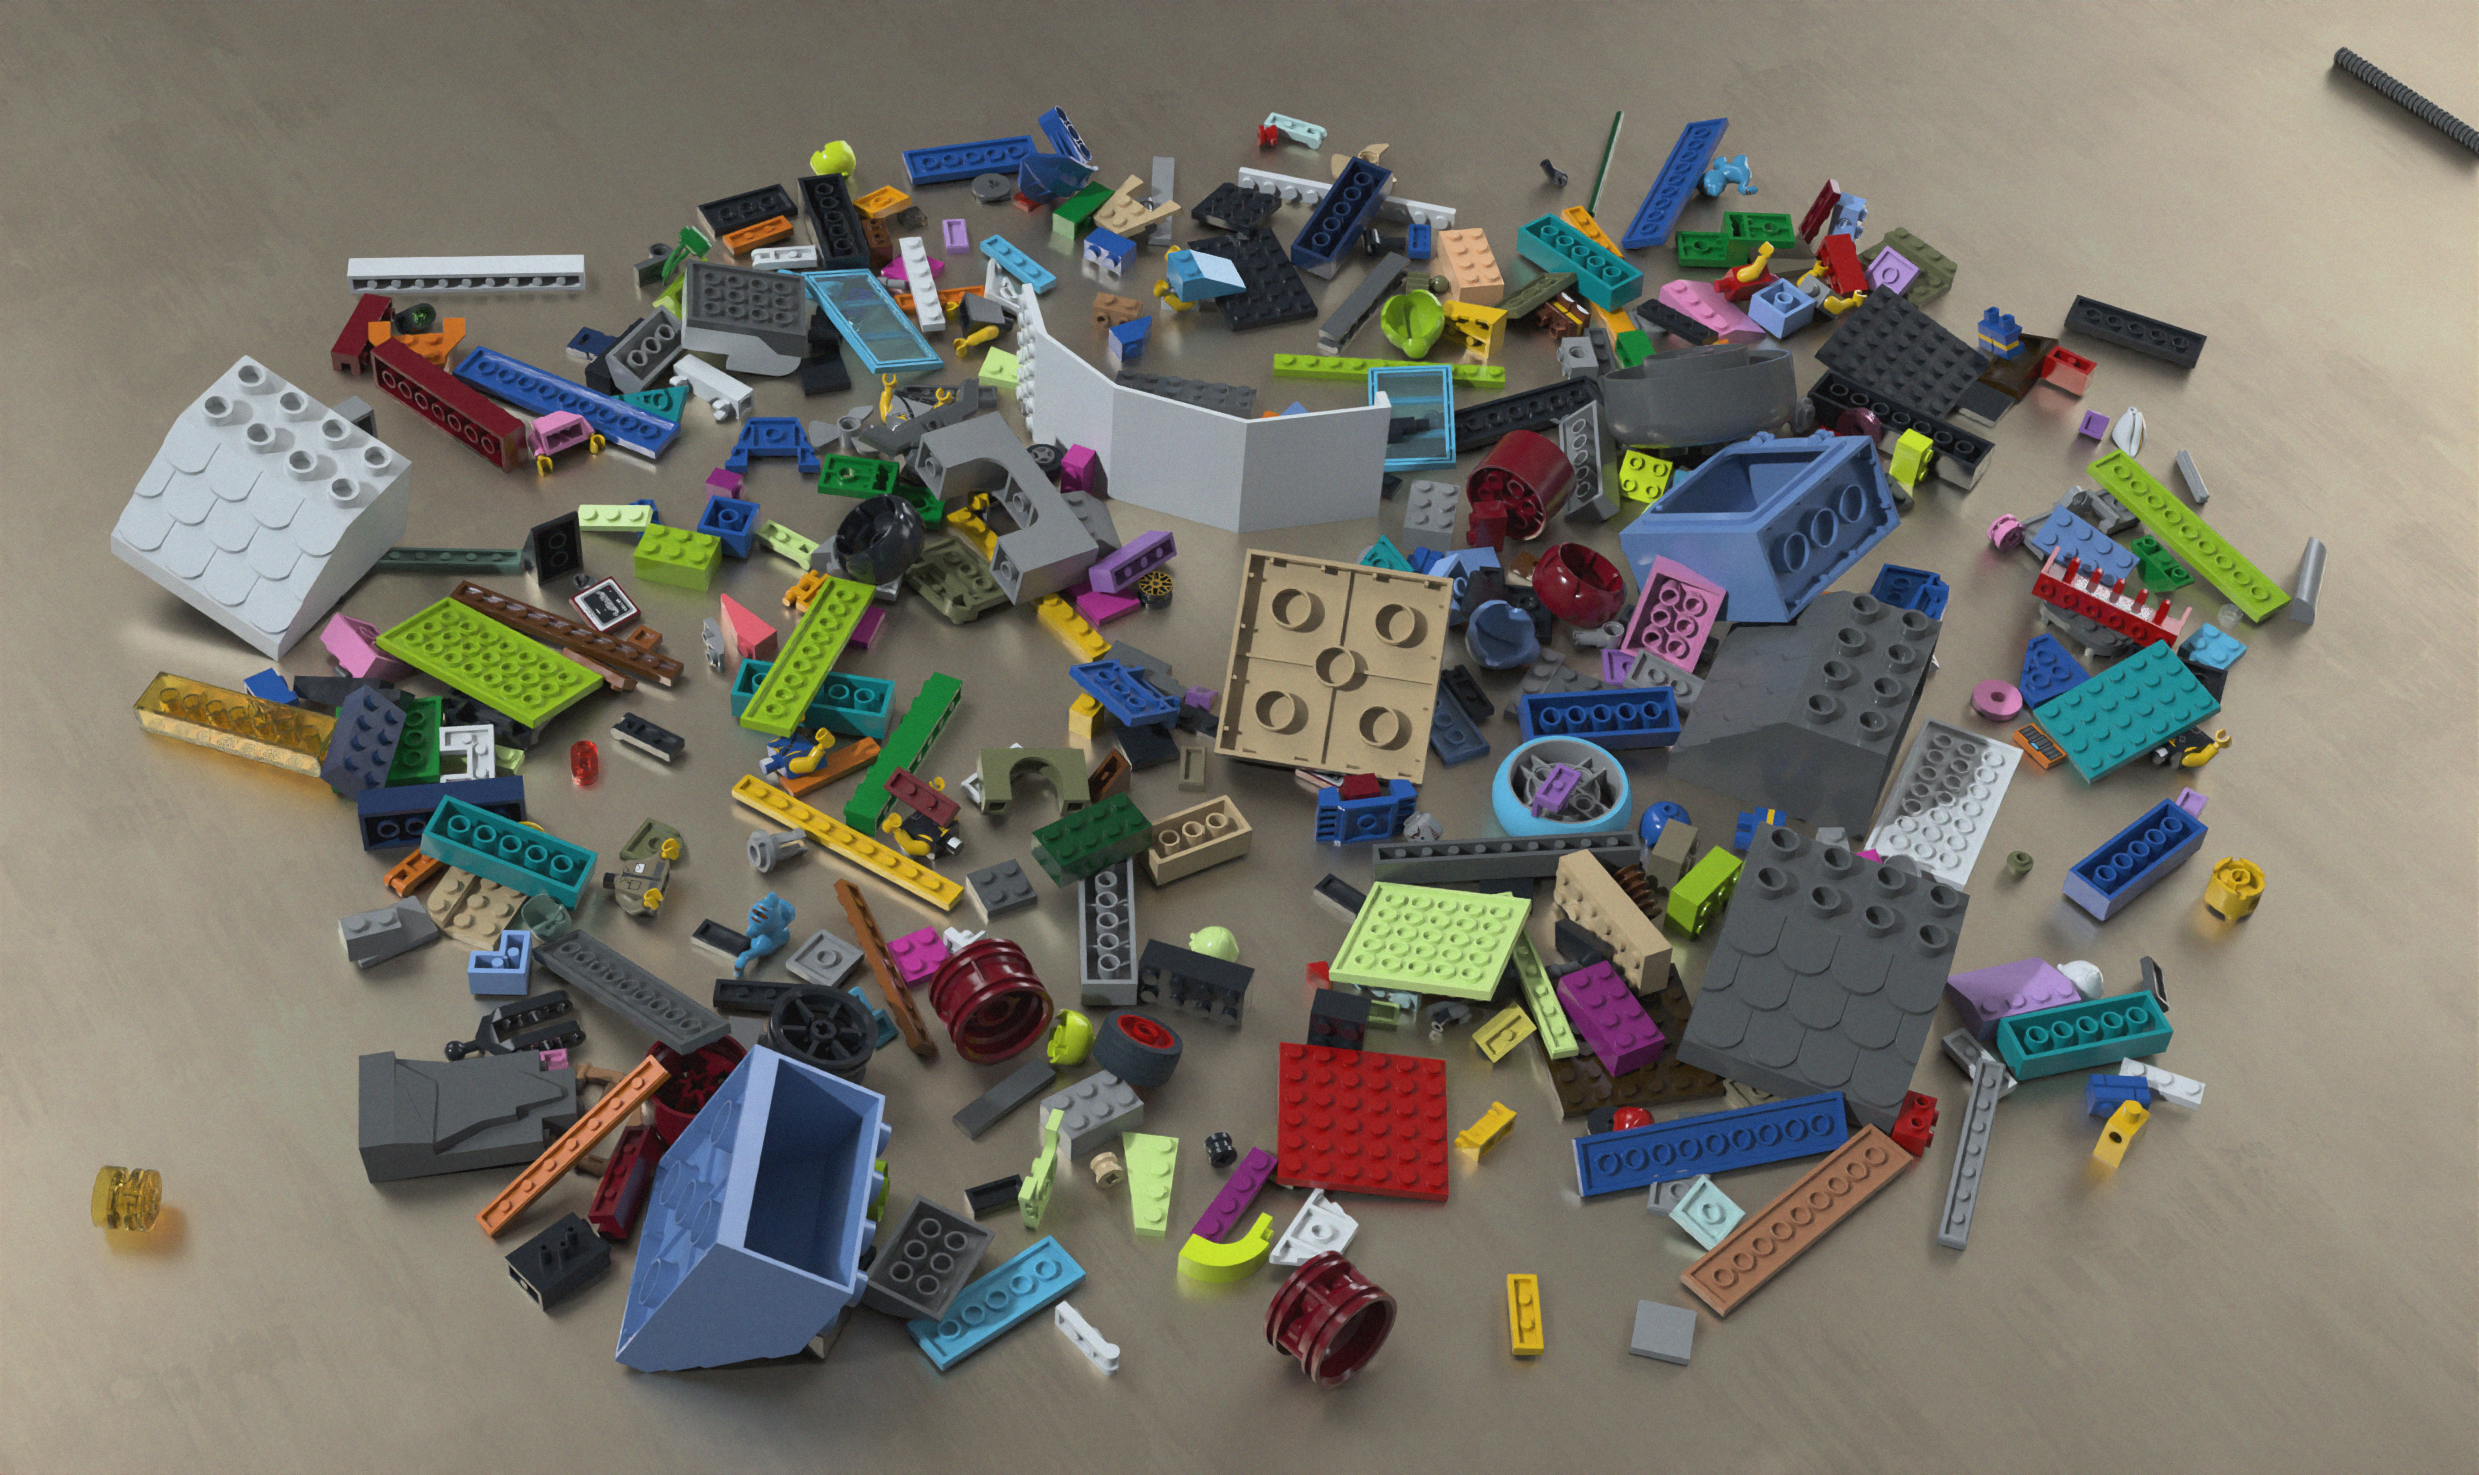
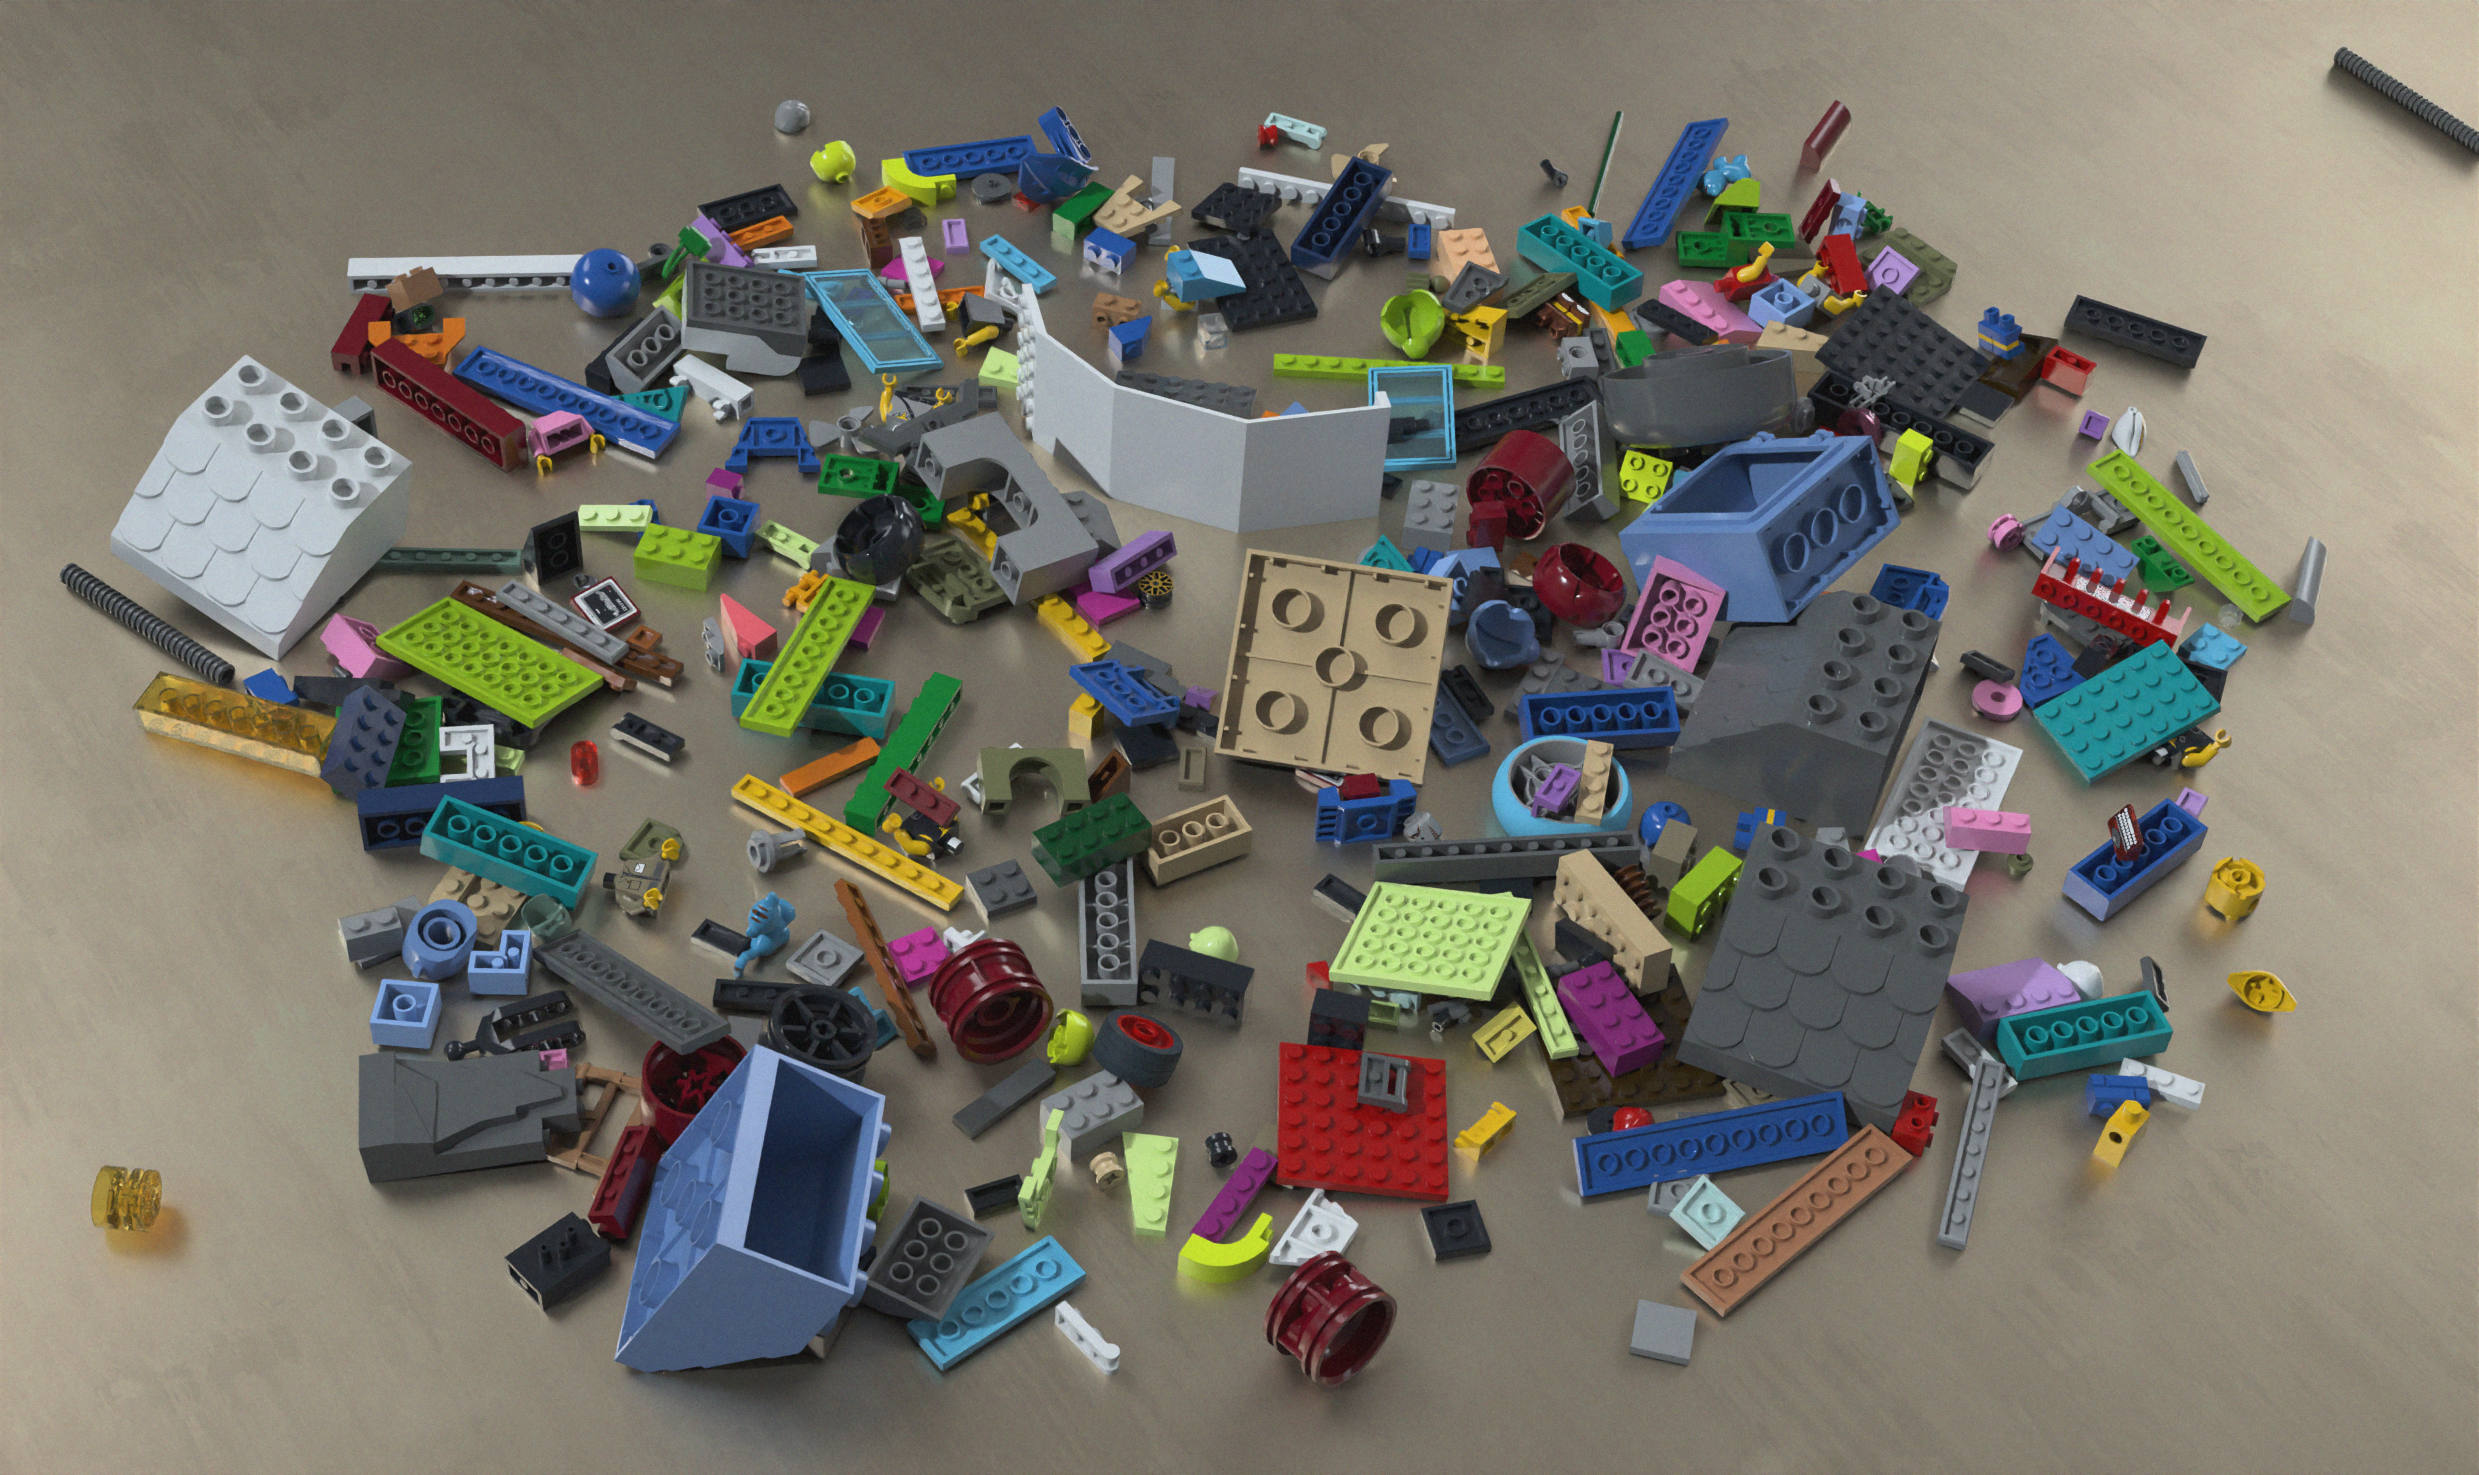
(147, 624): none -> dark grey piece
(405, 1013): none -> light blue brick
(415, 288): none -> medium nougat brick
(415, 868): orange plate -> none
(439, 940): none -> medium blue piece
(562, 622): none -> light grey tile
(572, 1147): orange tile -> none
(594, 345): dark blue piece -> none
(605, 283): none -> blue cylinder
(721, 251): none -> medium lavender brick
(791, 116): none -> light grey hair
(797, 754): torso -> none
(832, 223): black brick -> none
(921, 189): none -> neon yellow arch
(1047, 458): wheel -> none
(1078, 470): dark pink brick -> none
(1212, 331): none -> clear brick
(1363, 303): dark grey piece -> none
(1374, 1081): none -> dark grey plate
(1455, 1230): none -> black tile
(1472, 287): none -> dark grey wing
(1524, 1314): yellow plate -> none
(1593, 783): none -> tan plate
(1597, 230): none -> medium azure slope
(1739, 197): none -> lime slope
(1798, 341): none -> tan wedge
(1826, 136): none -> dark red brick
(1865, 394): none -> light grey piece
(1875, 219): none -> green piece
(1986, 830): none -> bright pink slope
(1987, 666): none -> dark grey plate
(2039, 746): tile -> none
(2095, 656): none -> black brick
(2126, 834): none -> slope
(2262, 991): none -> yellow hat

